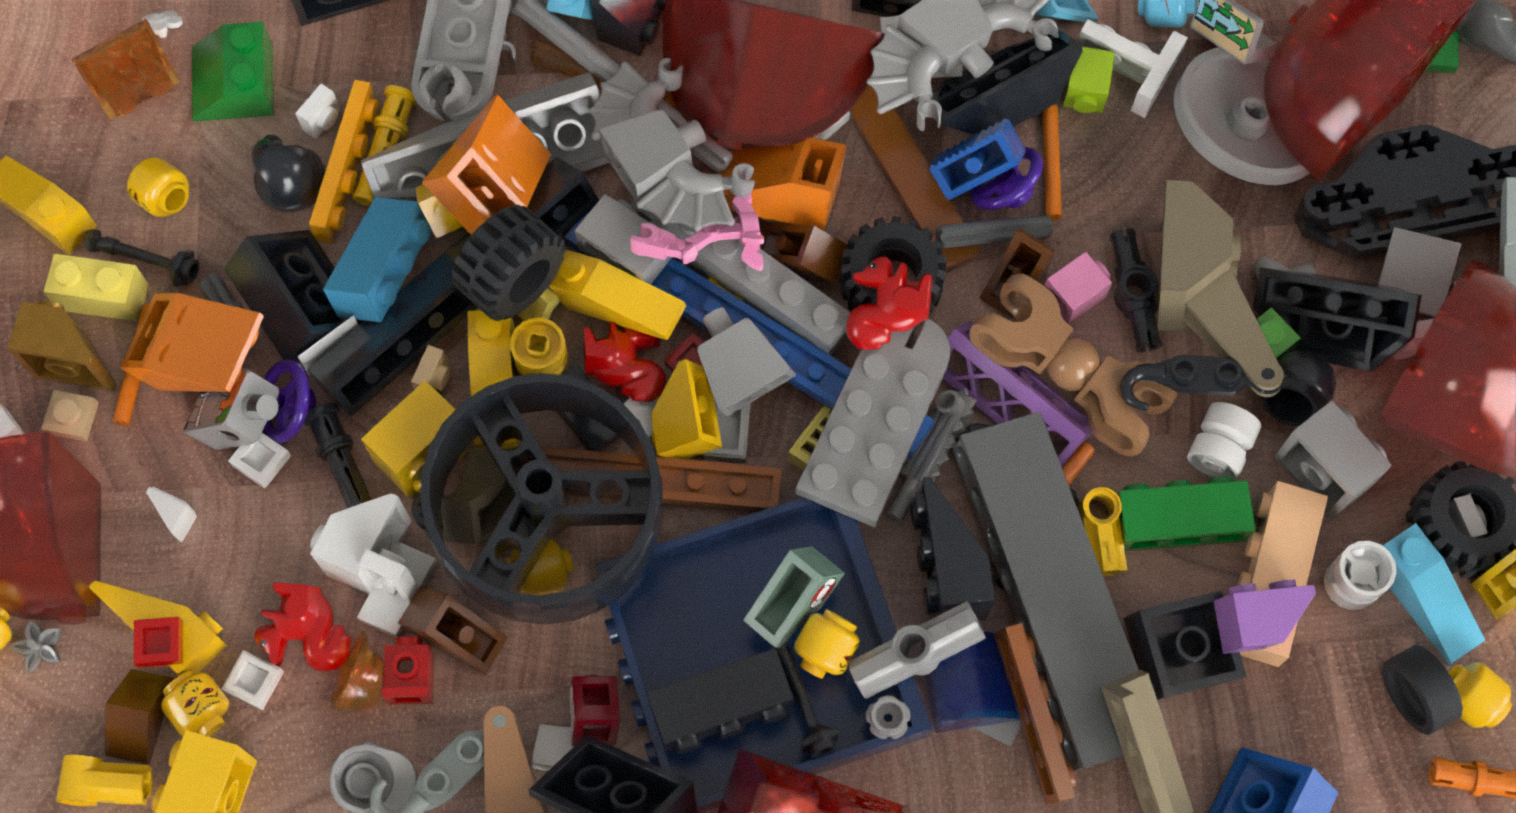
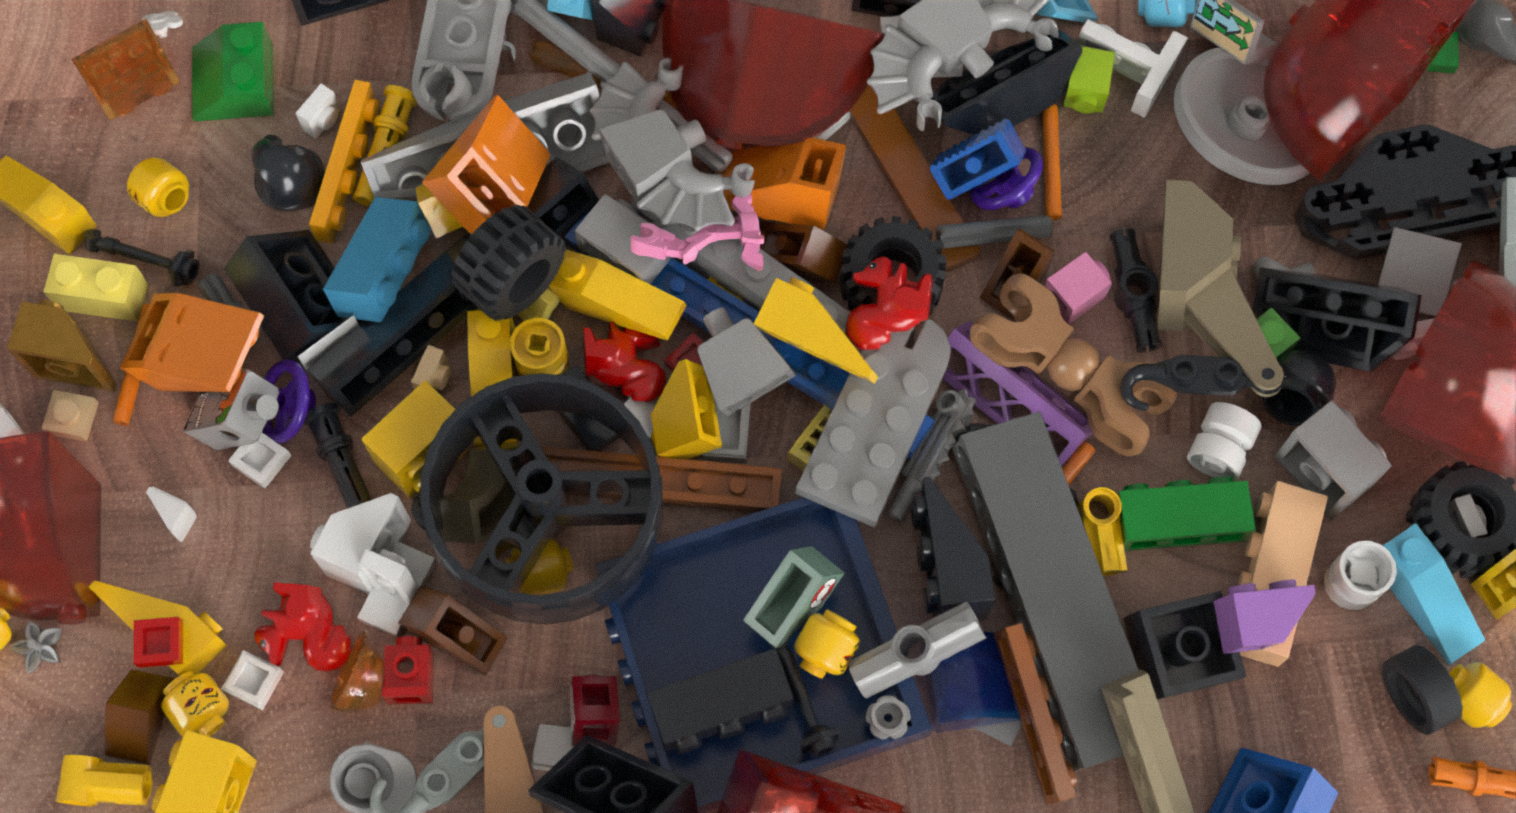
(803, 322): none -> yellow slope

